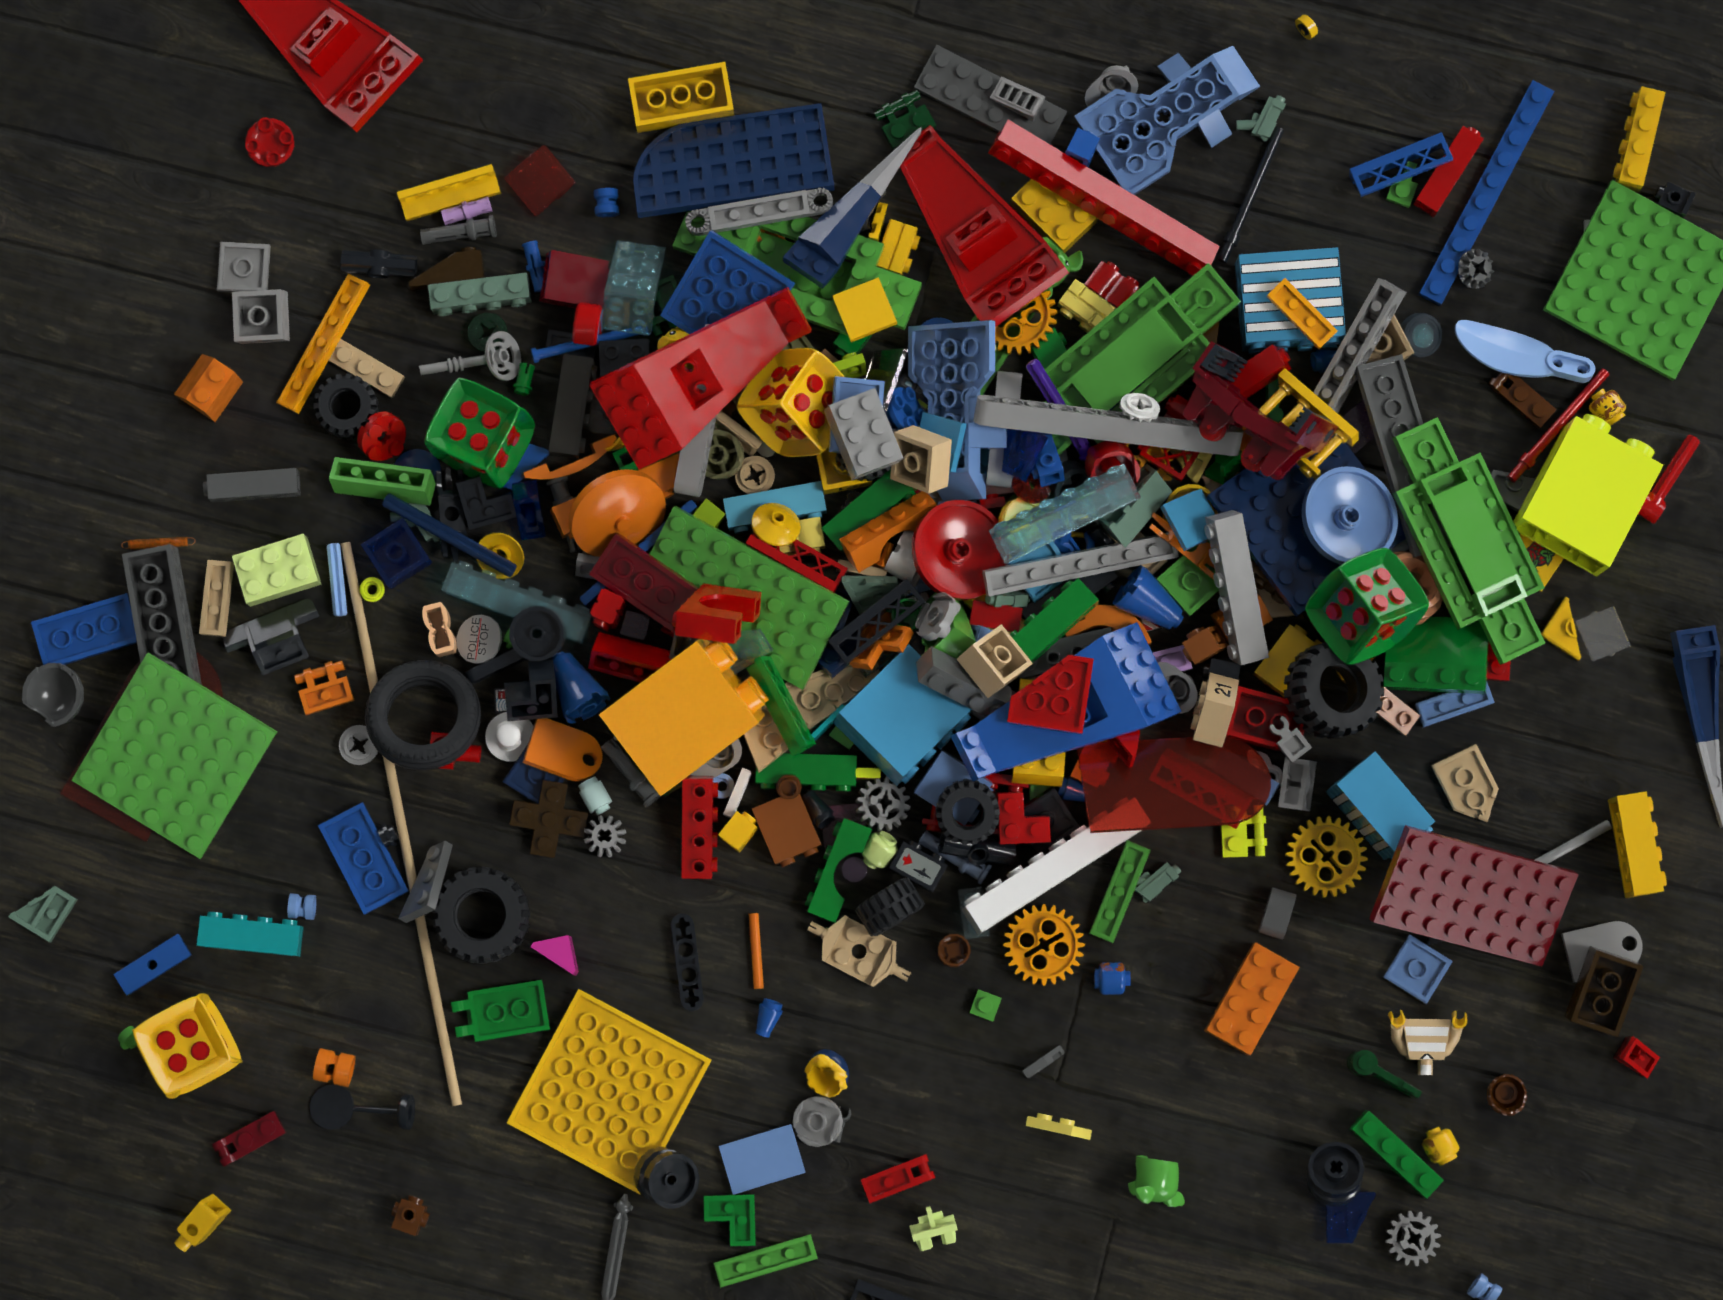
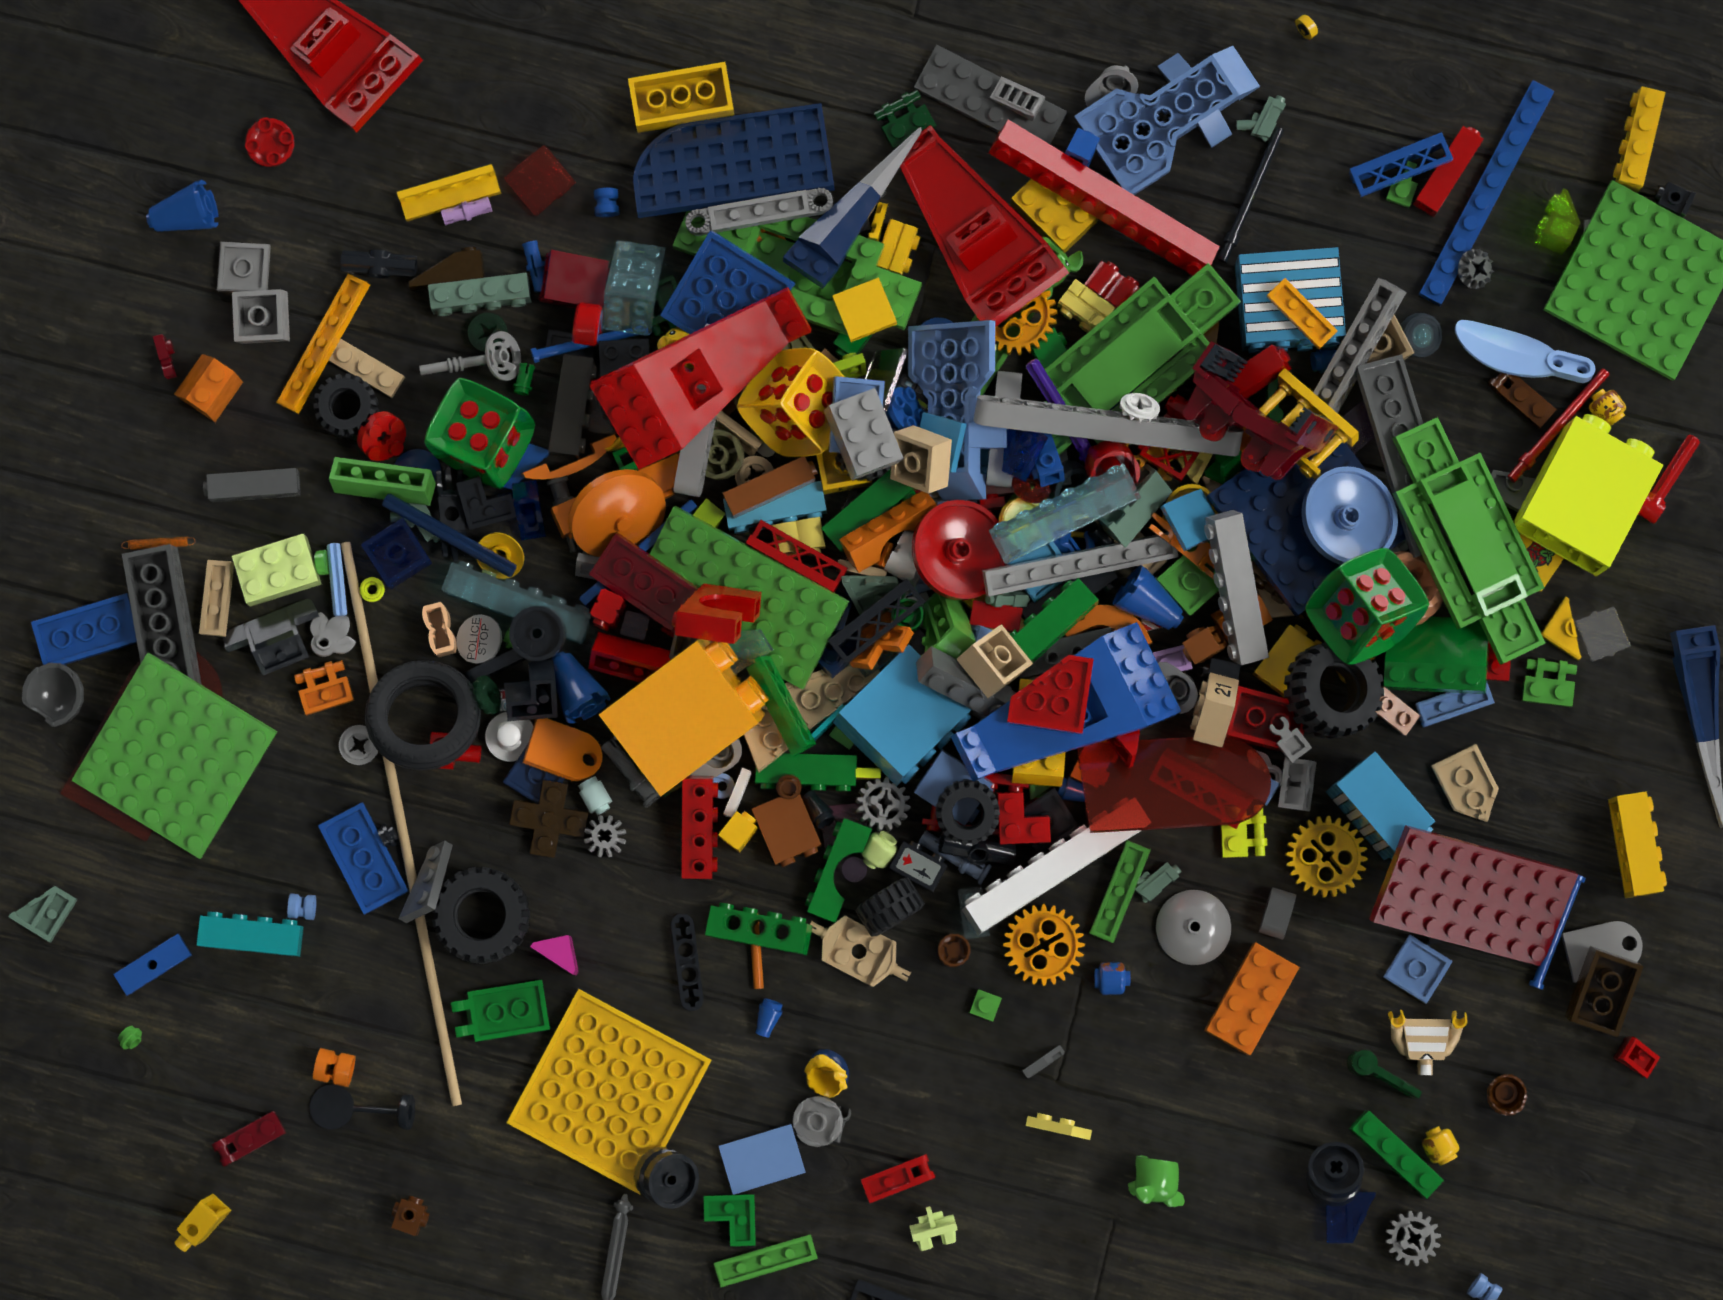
(164, 350): none -> dark red plate
(185, 210): none -> blue cone
(187, 1045): yellow piece -> none
(321, 562): none -> bright green tile
(332, 631): none -> light grey plate
(470, 229): dark grey pin -> none
(487, 695): none -> clear green gear
(770, 486): none -> dark orange brick
(773, 531): yellow dish -> none
(796, 941): none -> green brick
(936, 618): light grey plate -> none
(1175, 932): none -> light grey dish
(1543, 968): none -> blue bar
(1545, 690): none -> bright green plate
(1560, 224): none -> clear neon green slope
(1575, 842): light grey piece -> none

